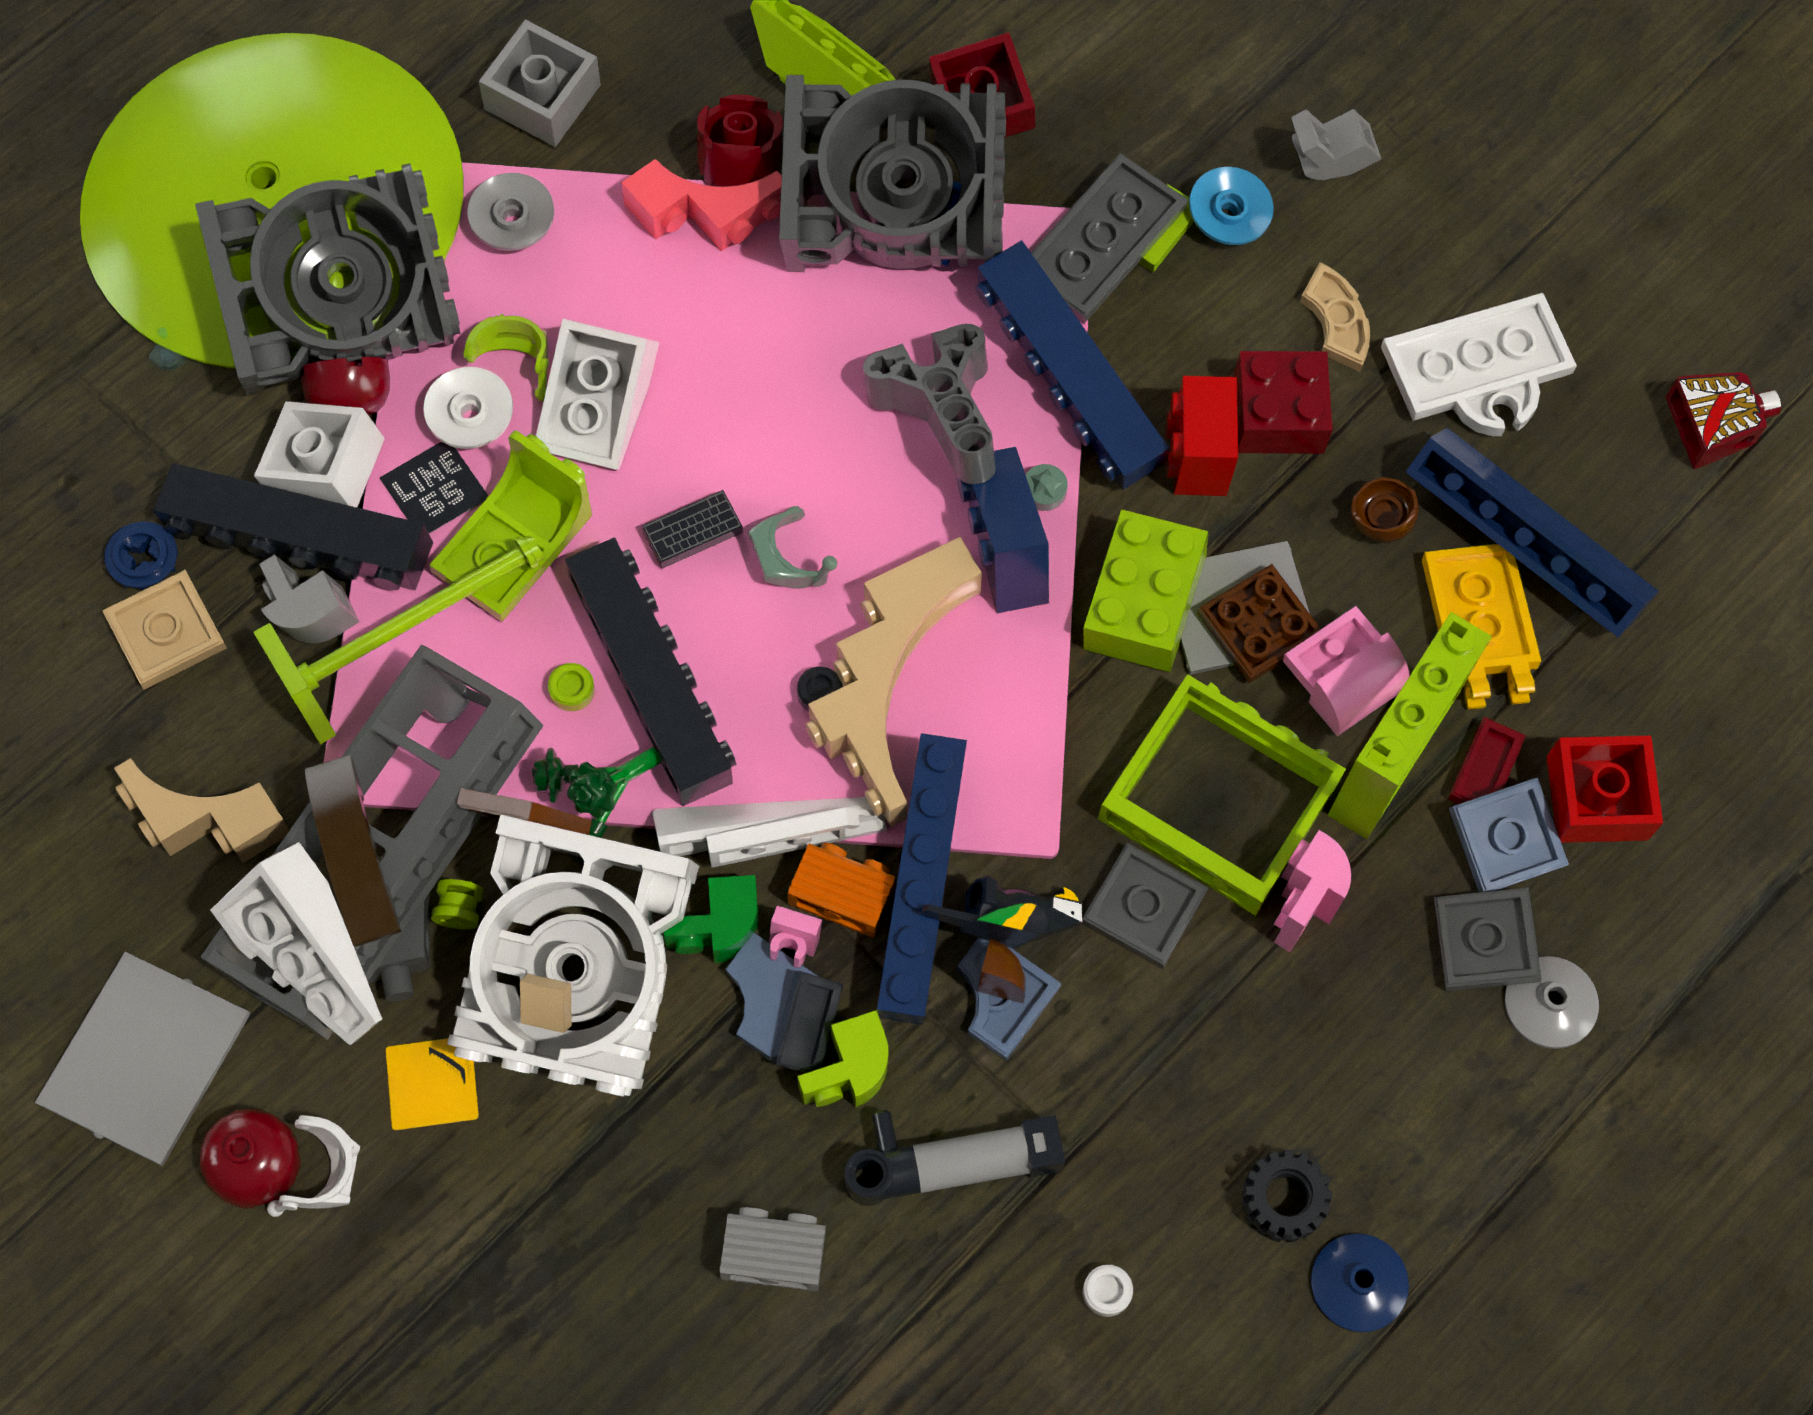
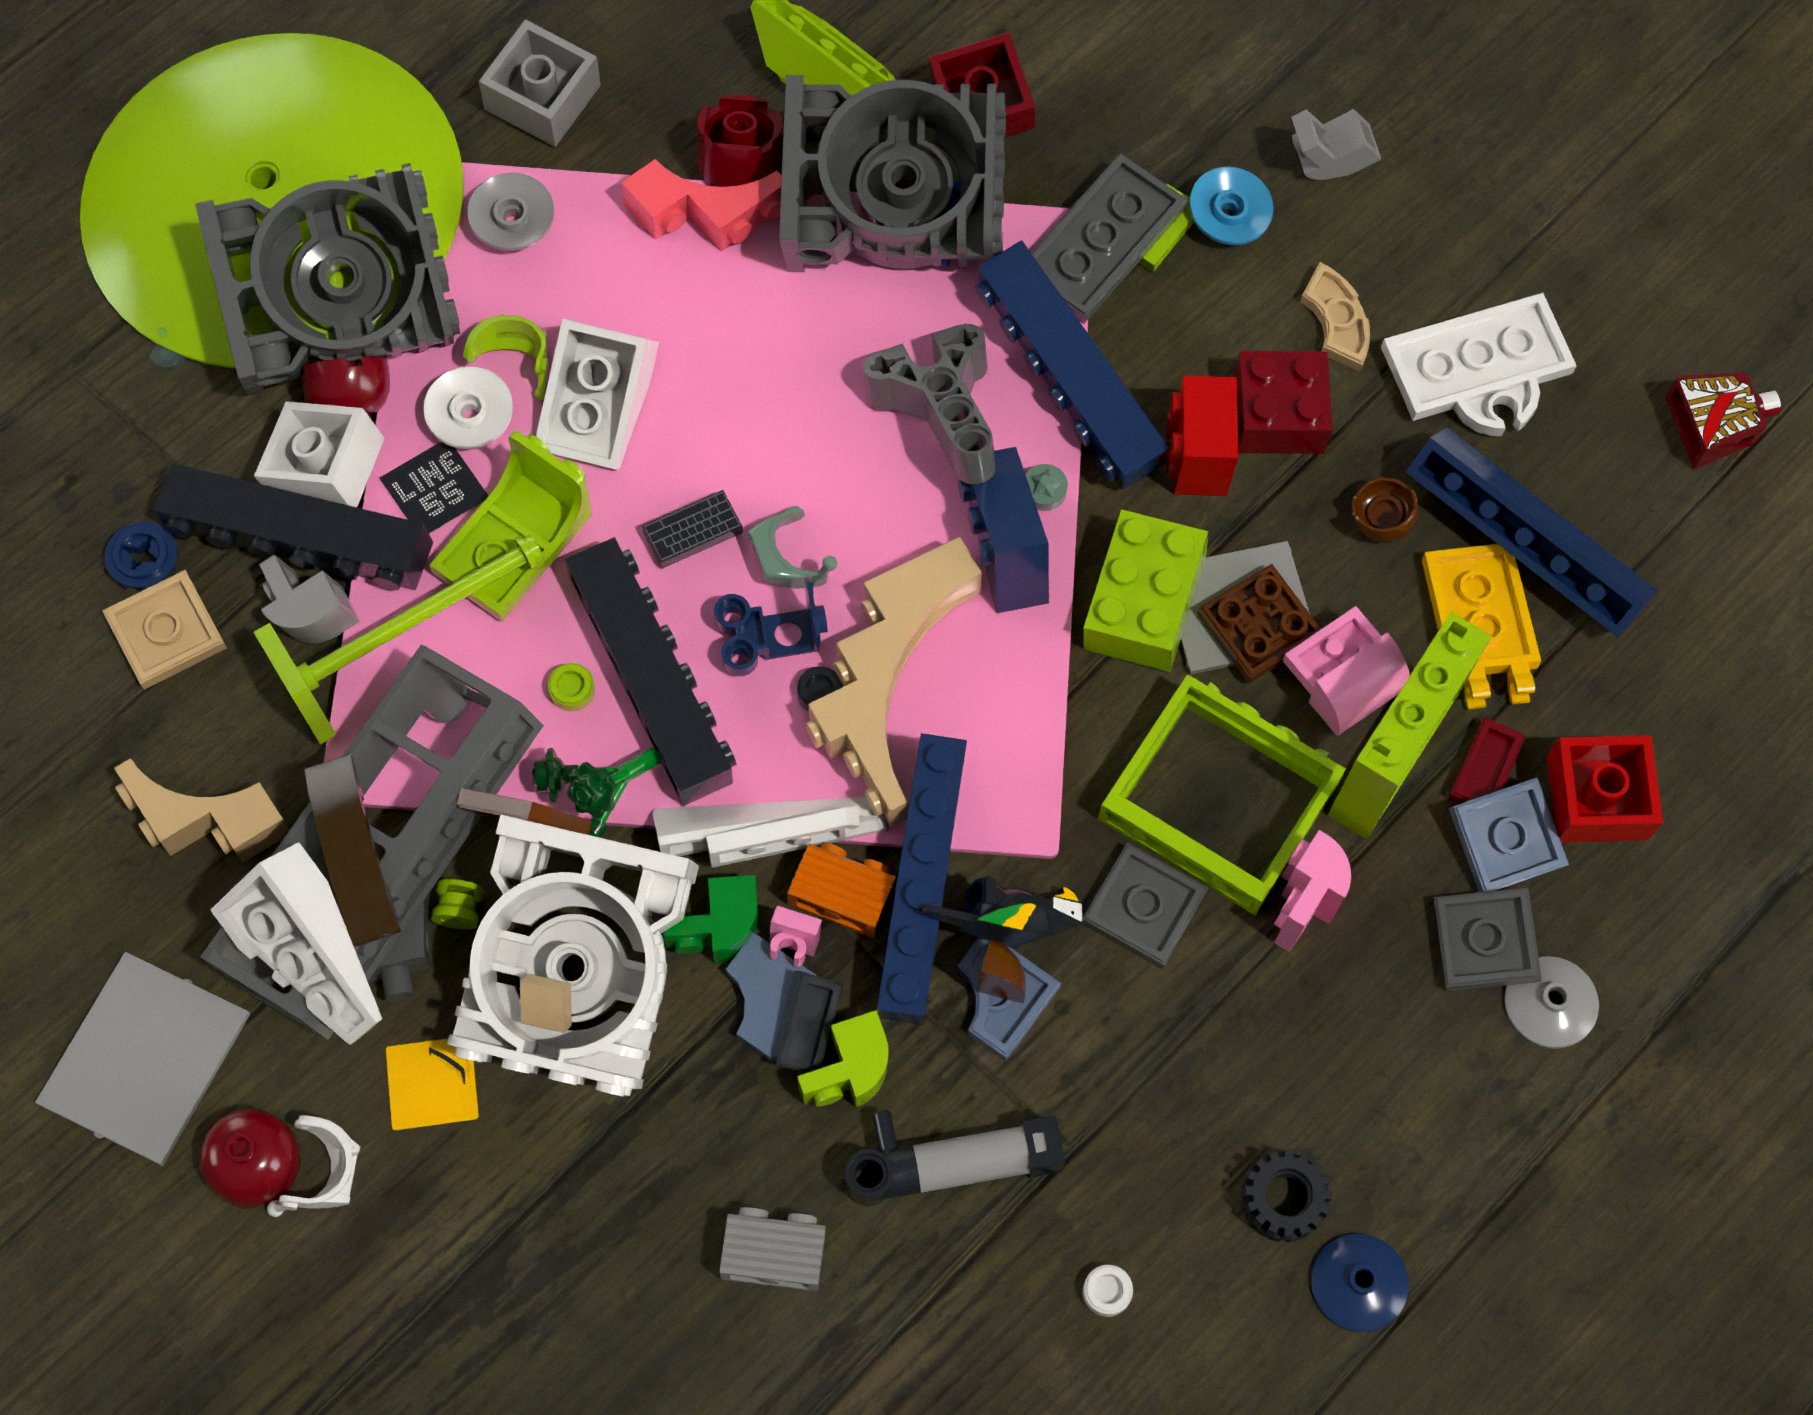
(757, 632): none -> dark blue piece

